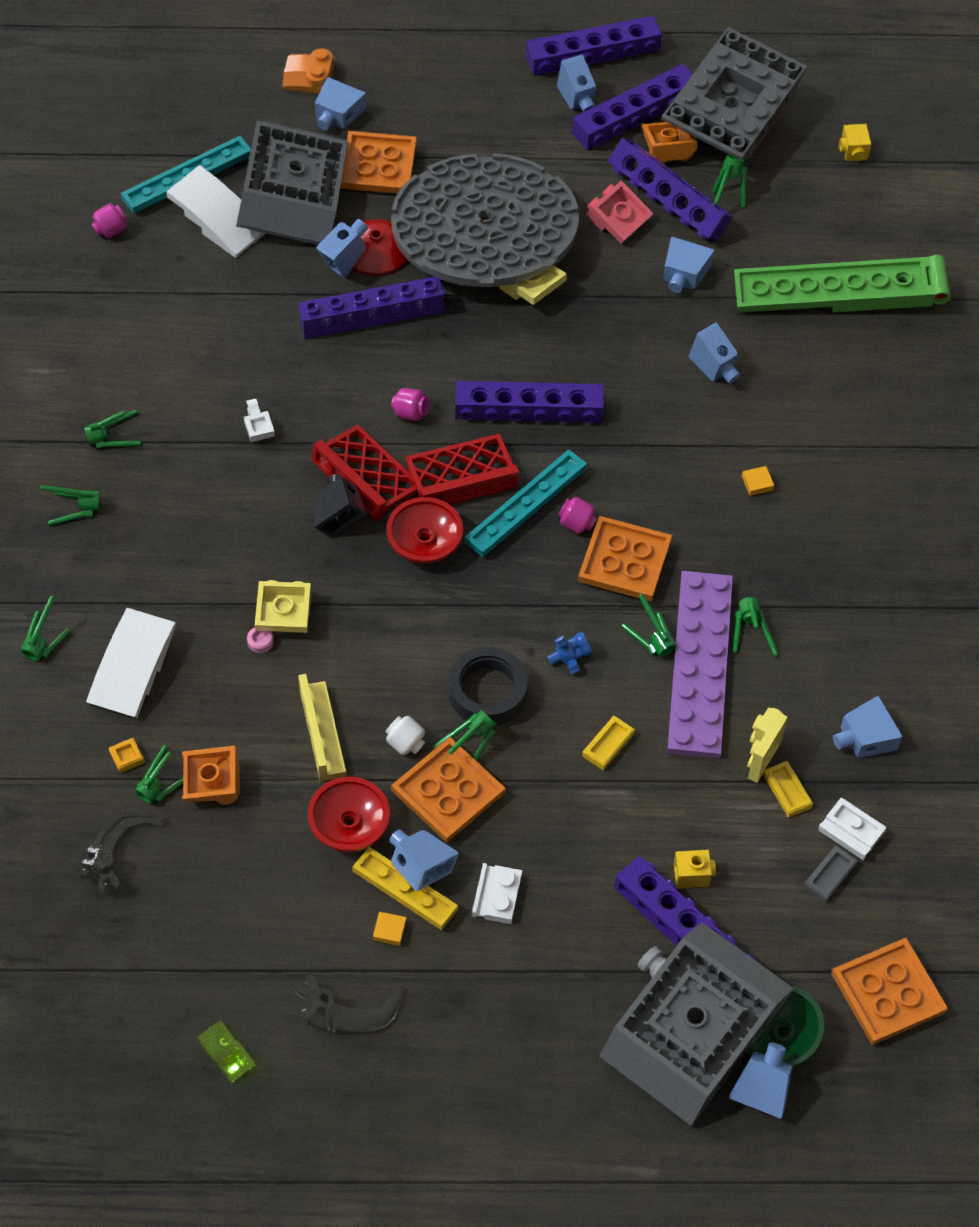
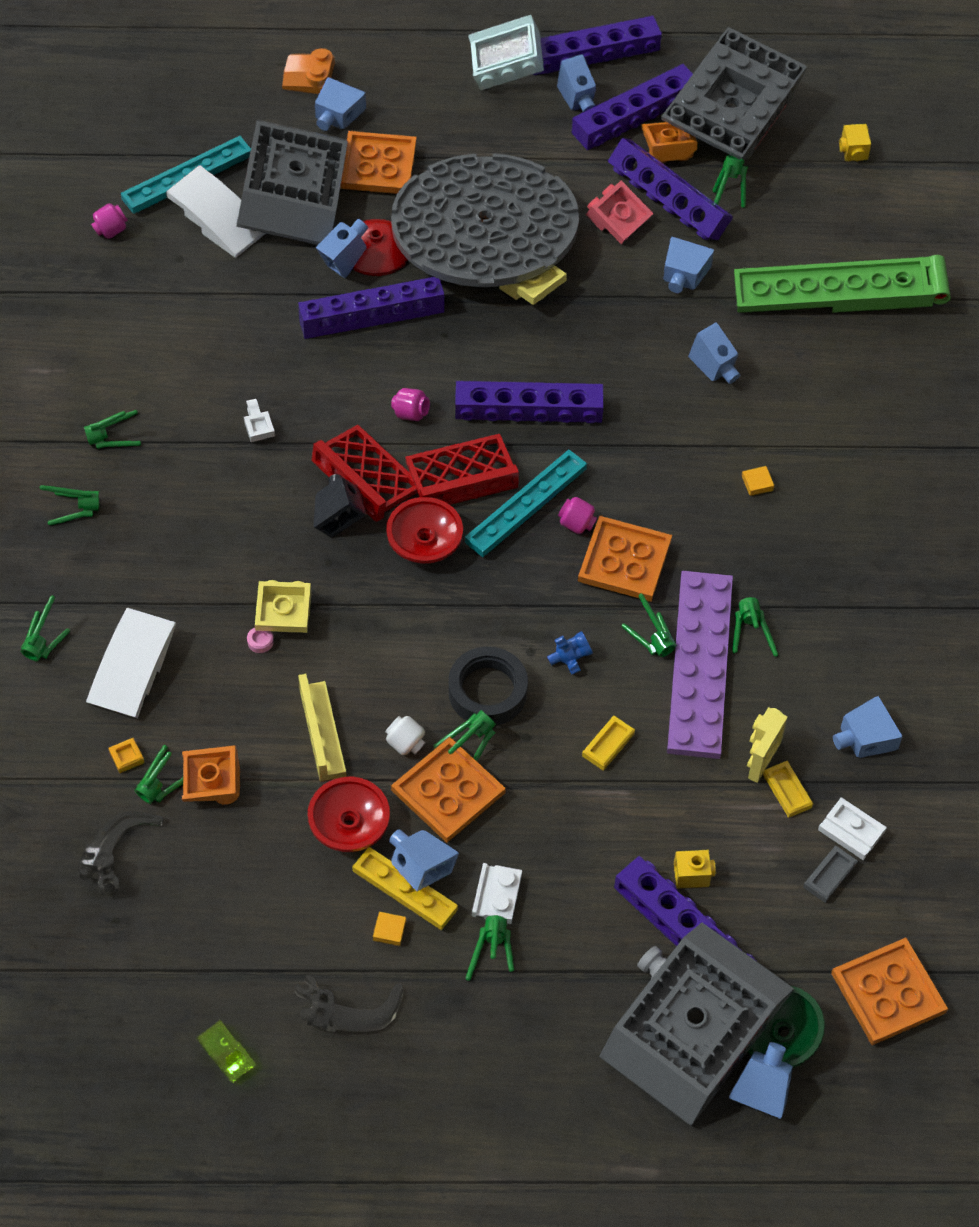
(494, 933): none -> green plant
(506, 52): none -> light aqua window

